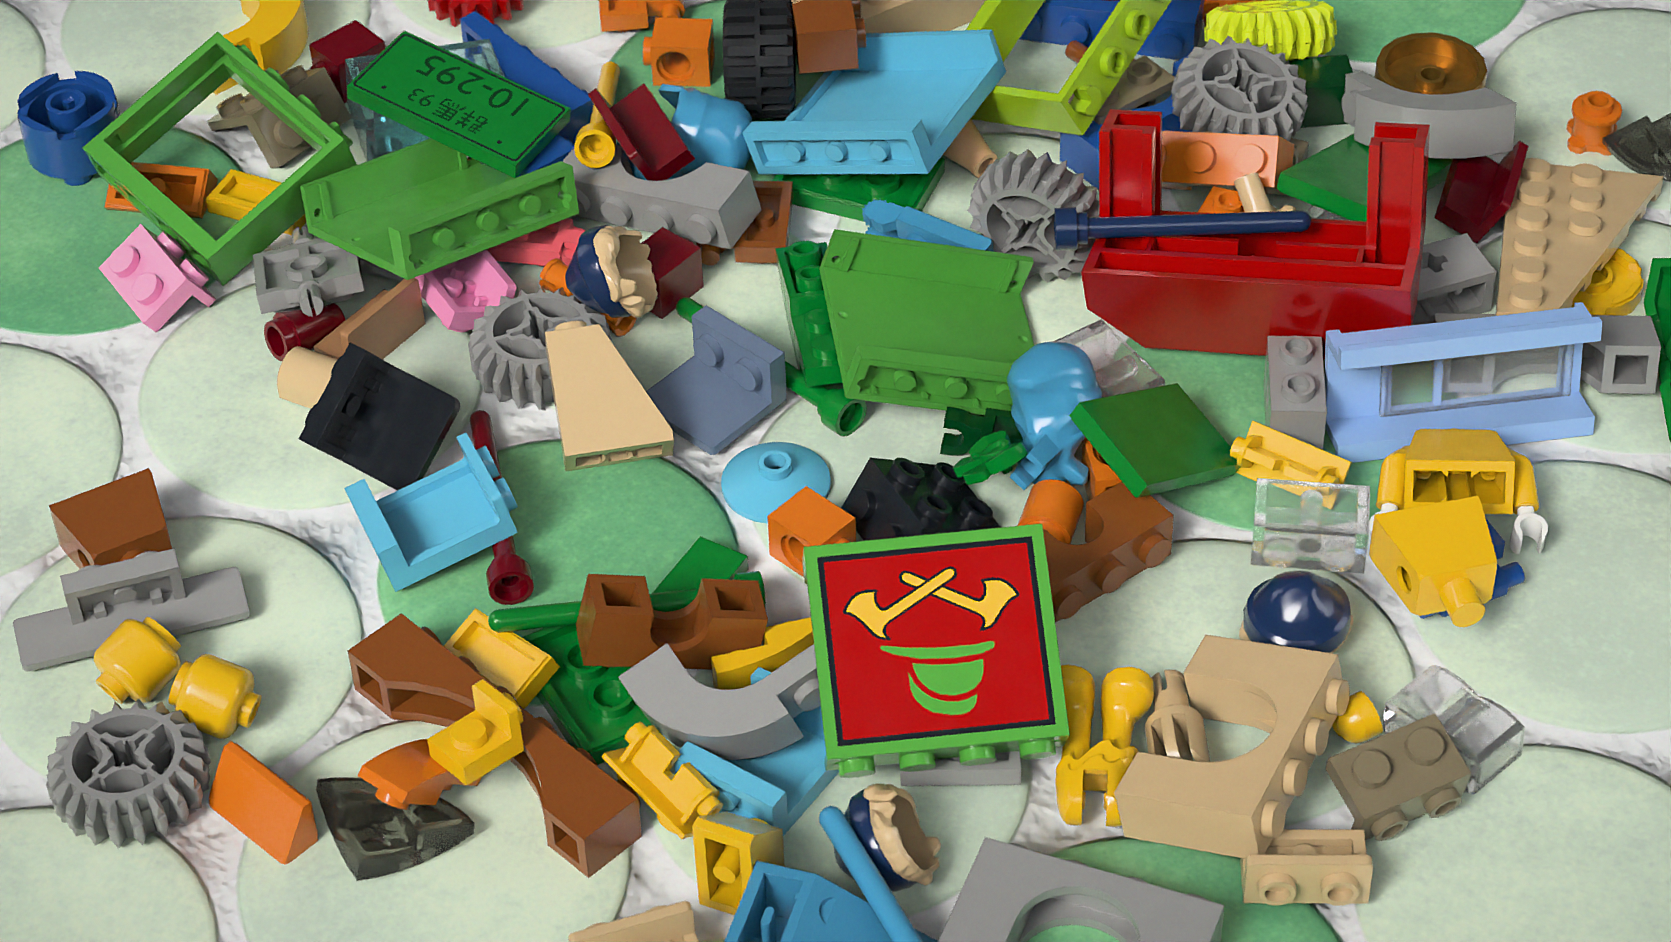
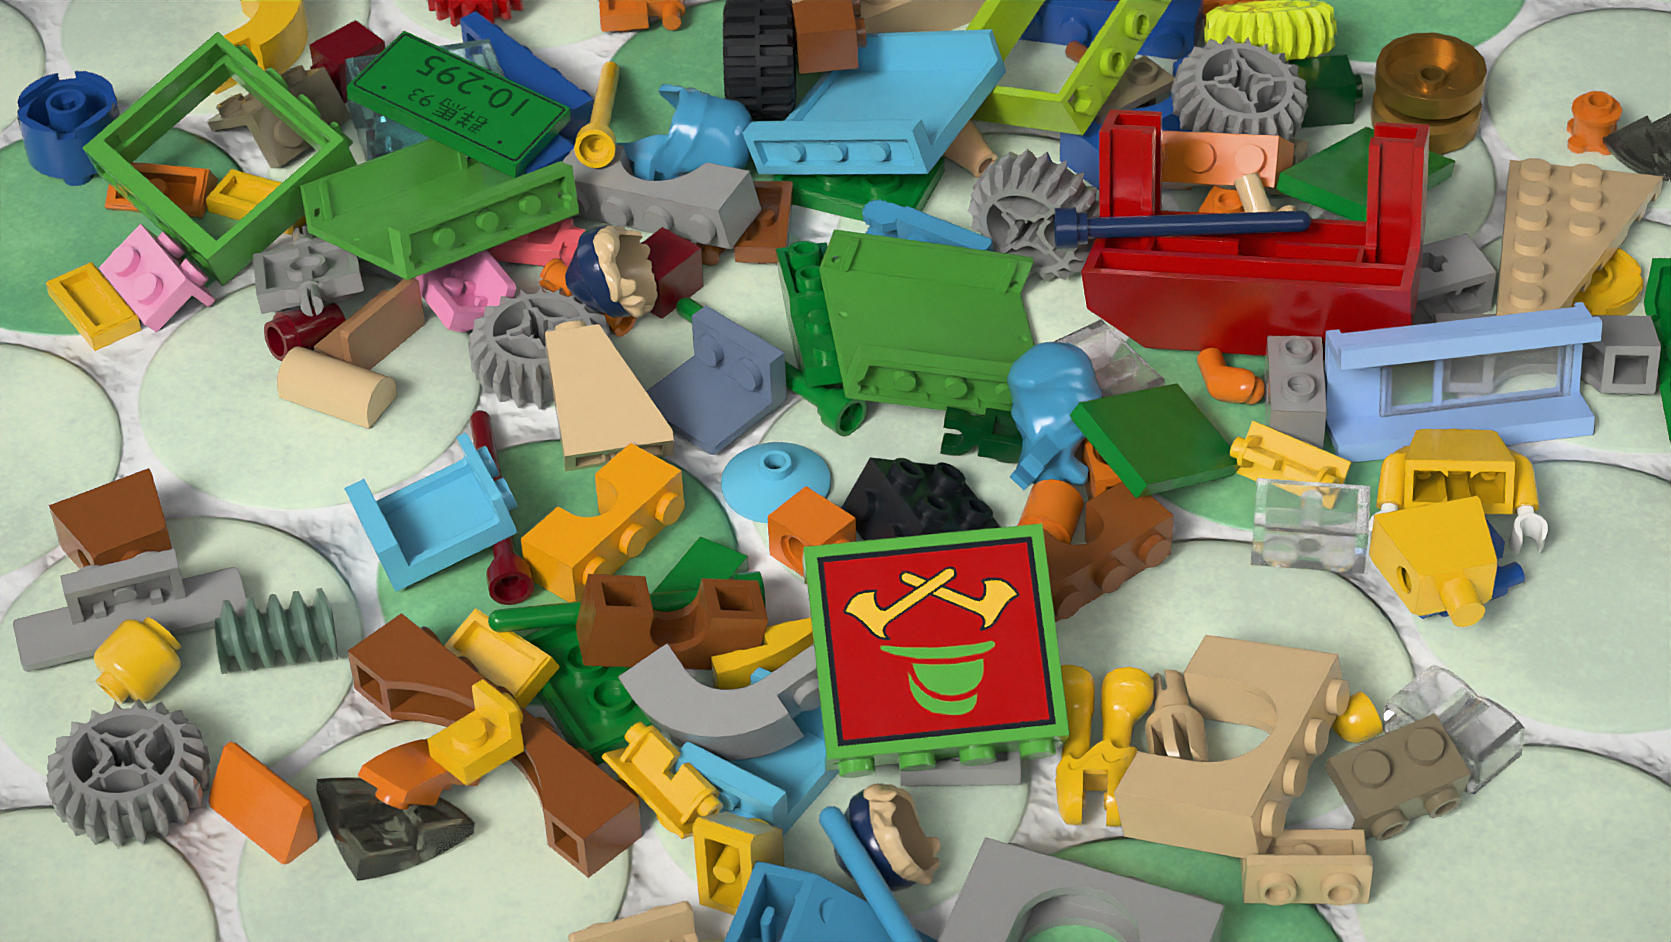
(93, 306): none -> yellow tile
(215, 695): yellow head -> none
(275, 631): none -> sand green piece
(380, 419): black bracket -> none
(635, 501): none -> light orange arch
(645, 133): dark red panel -> none
(681, 51): orange brick -> none
(990, 456): green piece -> none
(1226, 382): none -> orange arm
(1298, 612): dark blue hair -> none
(1460, 123): light grey arch -> none
(1480, 192): dark red panel -> none

